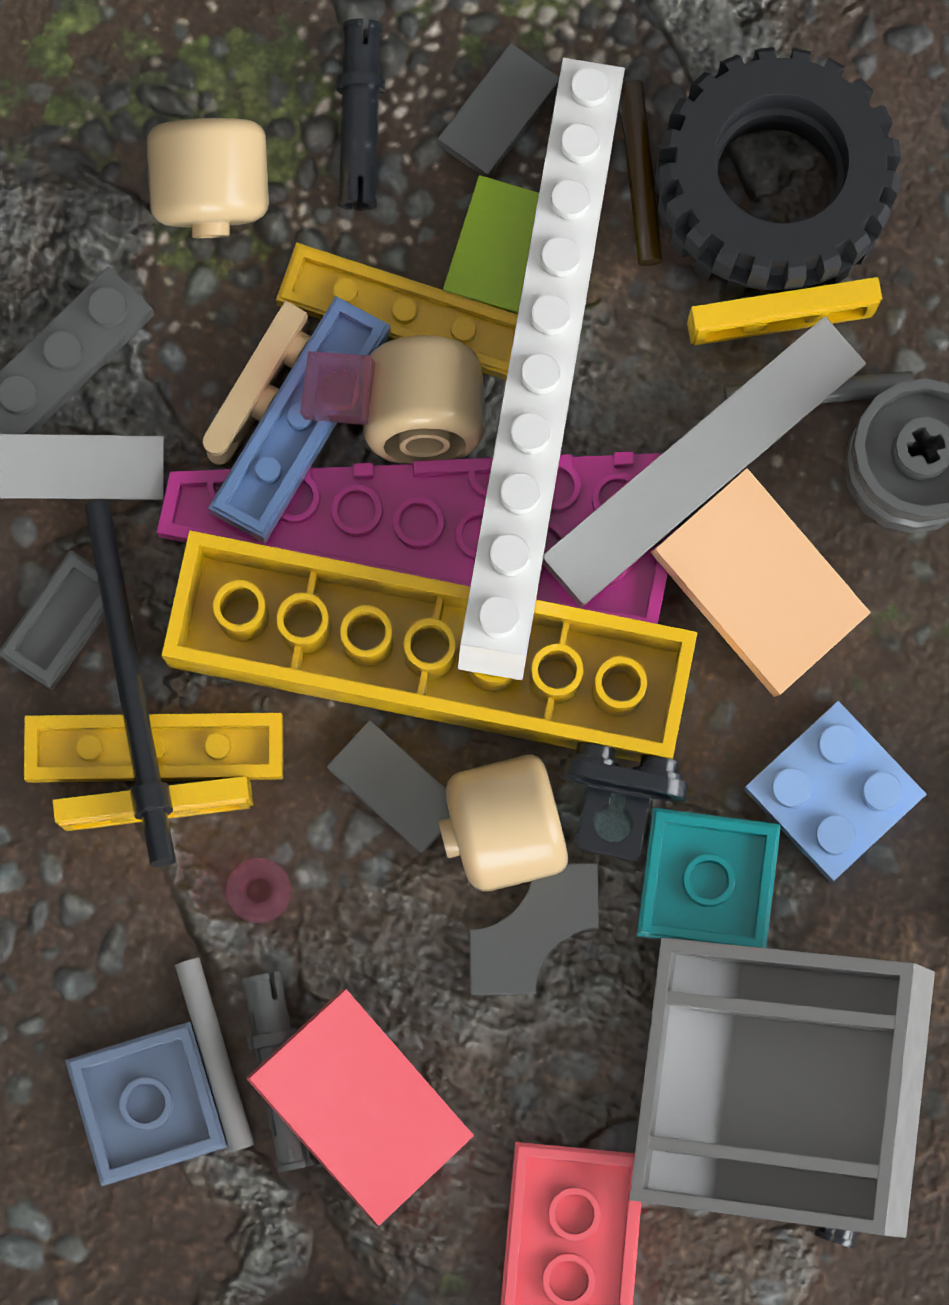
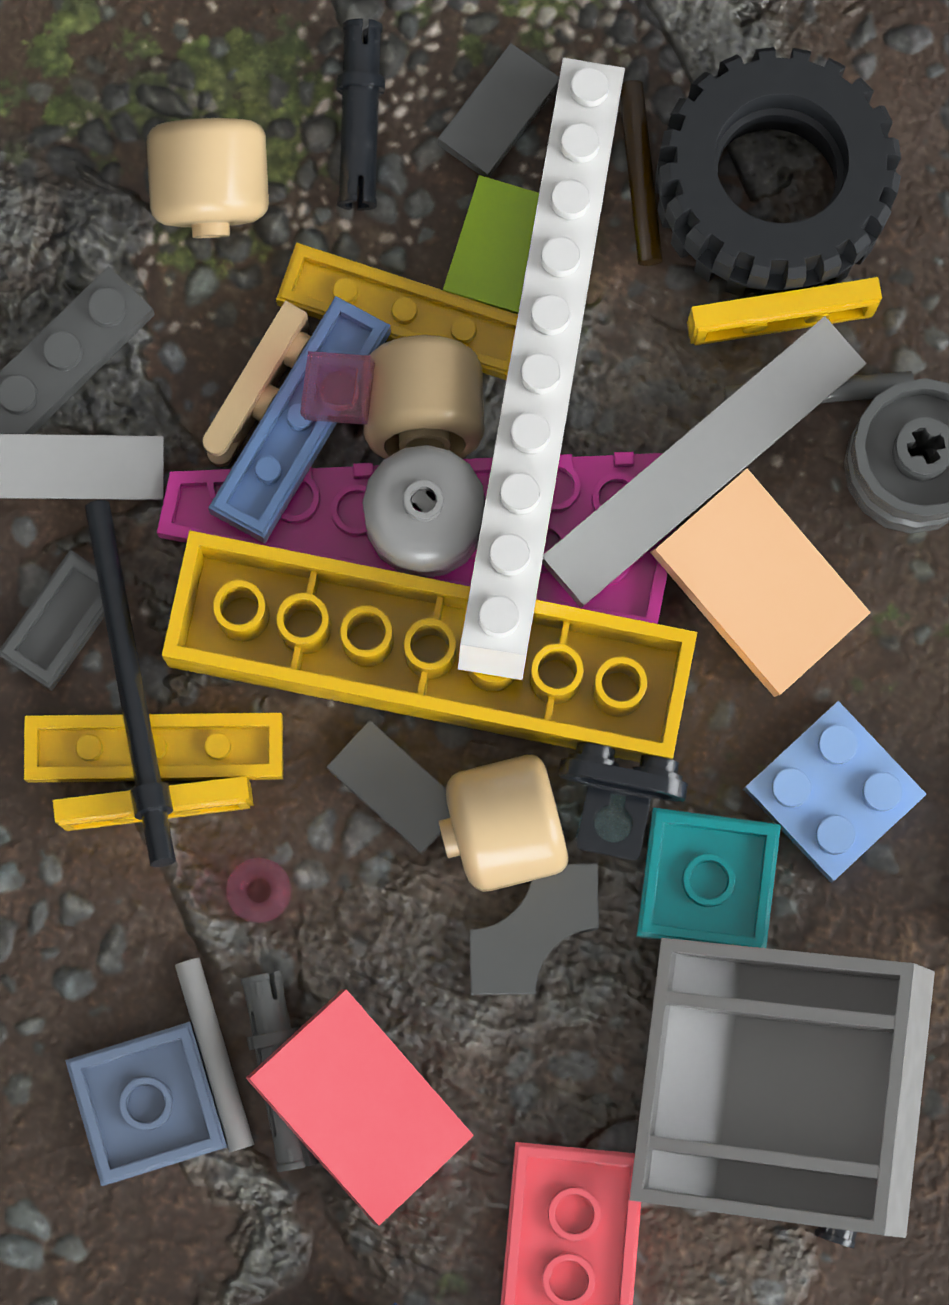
(450, 508): none -> light grey head

